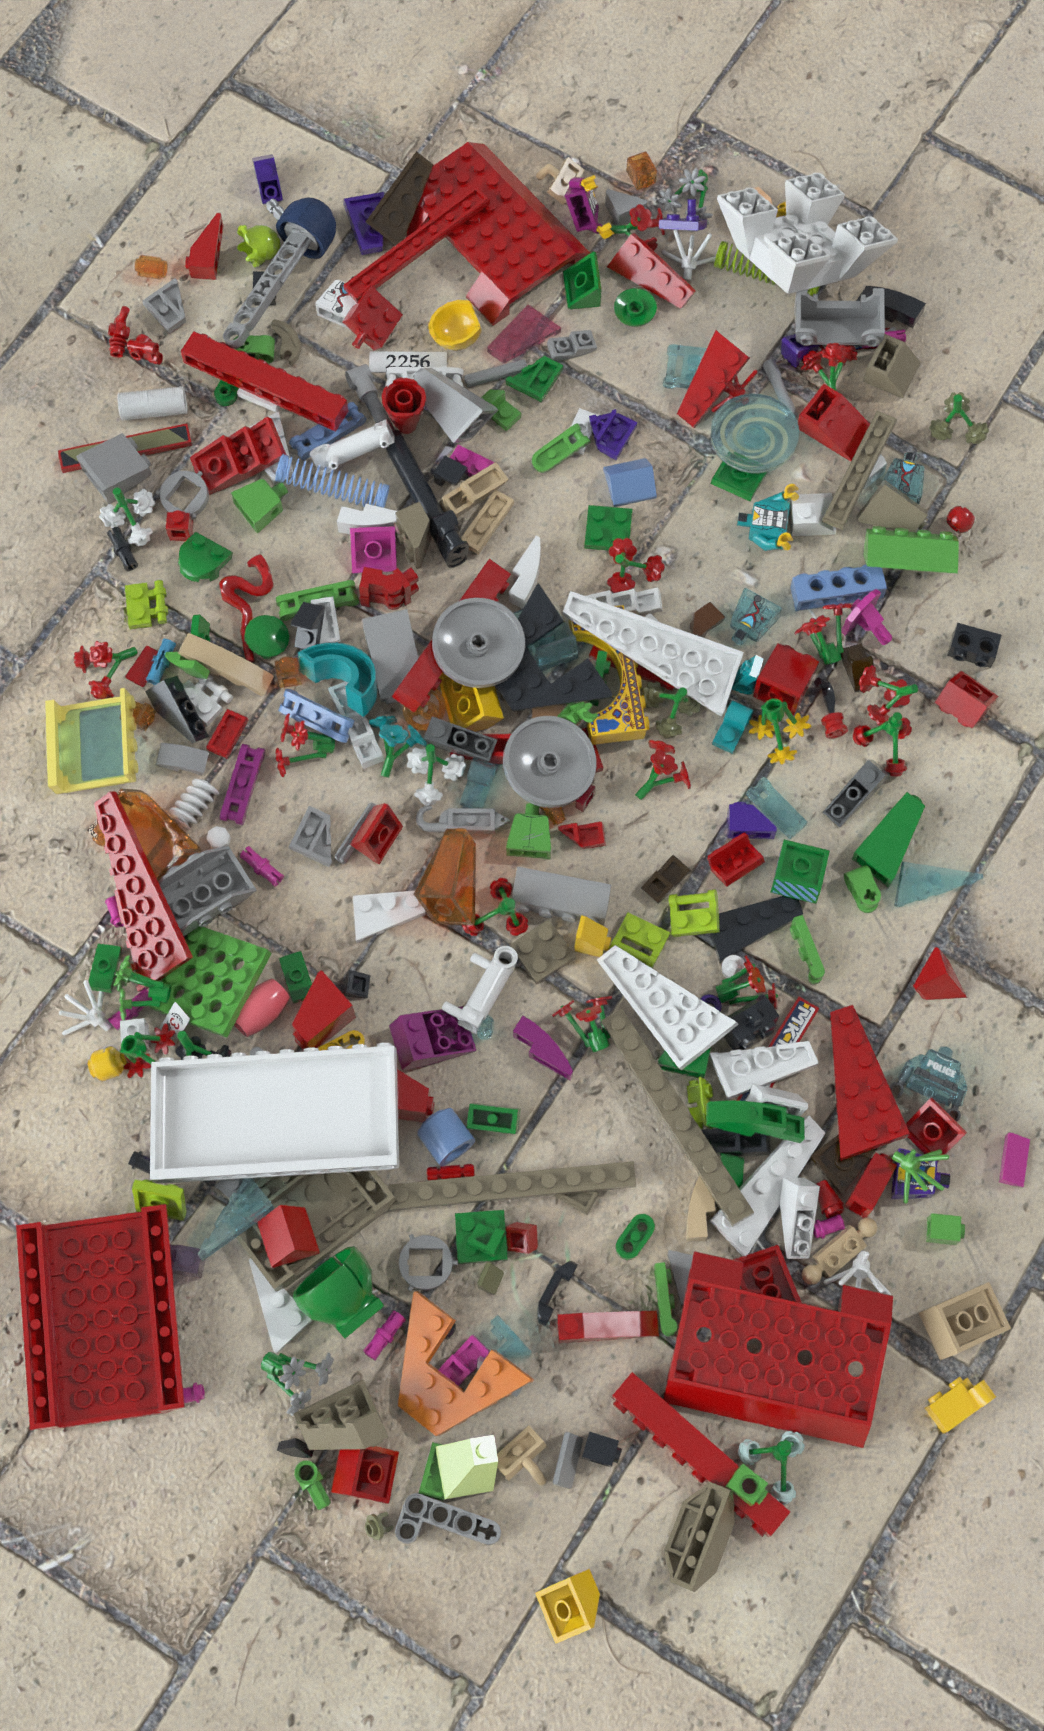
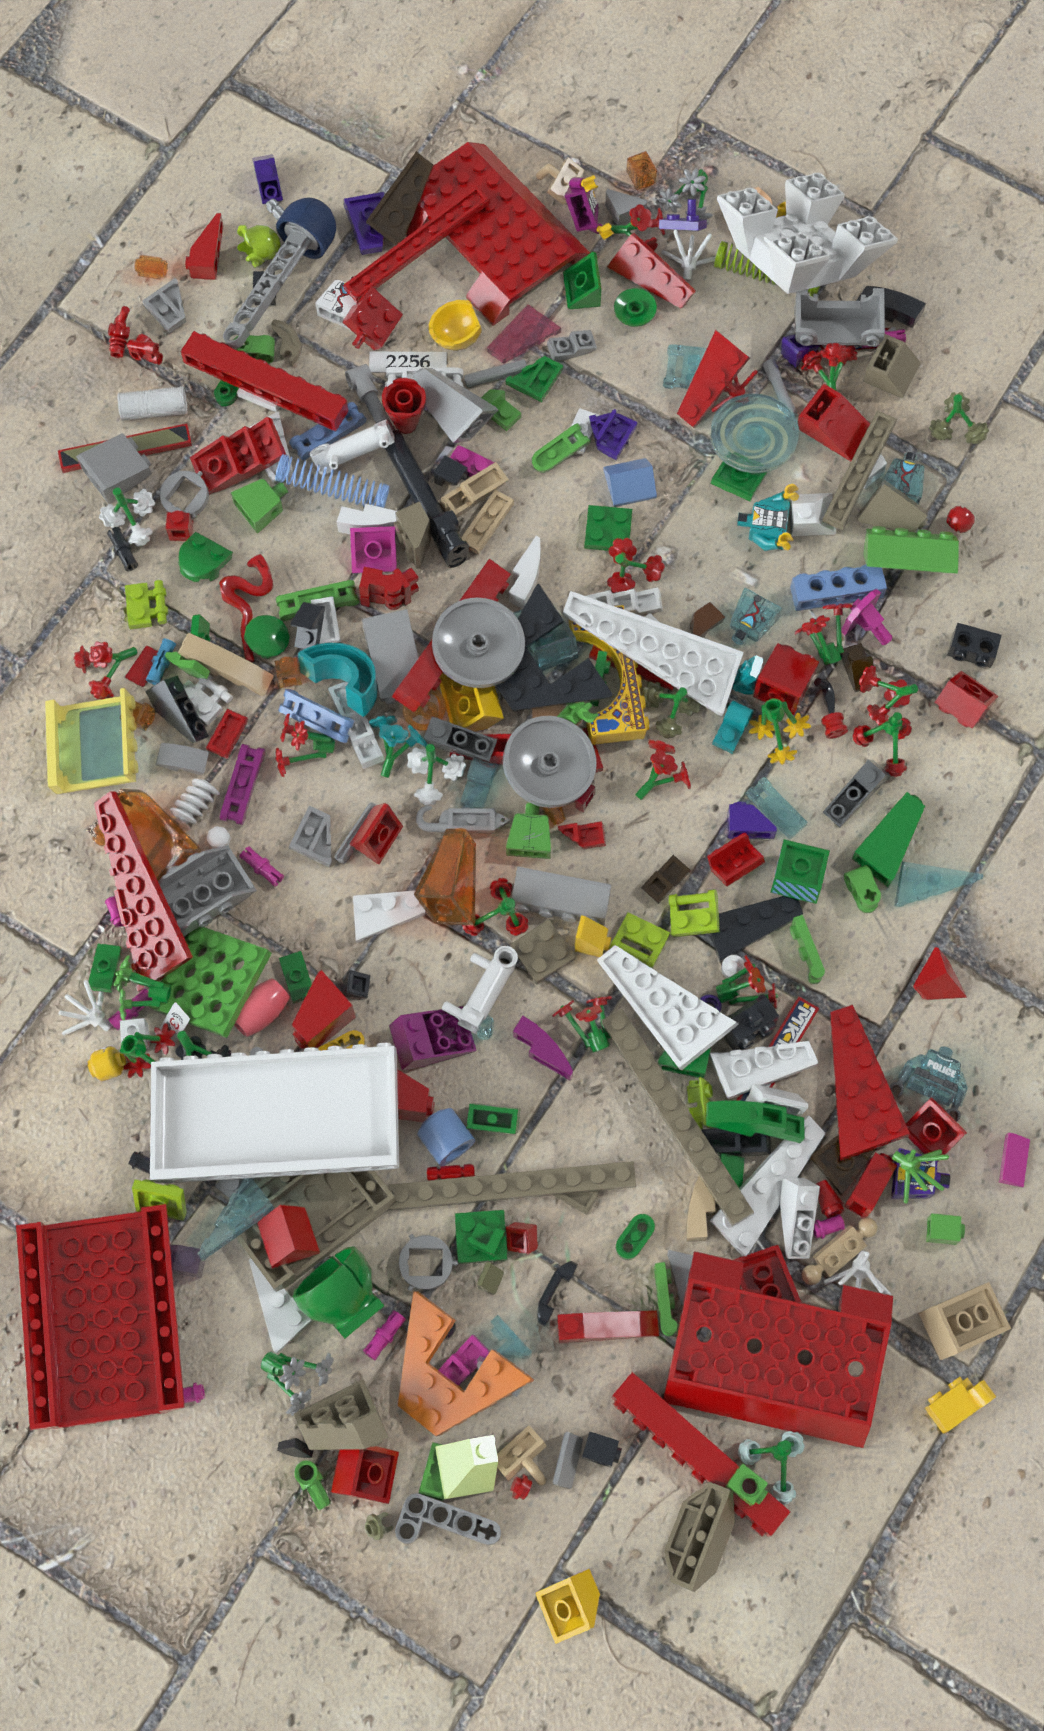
(521, 1487): none -> red plate

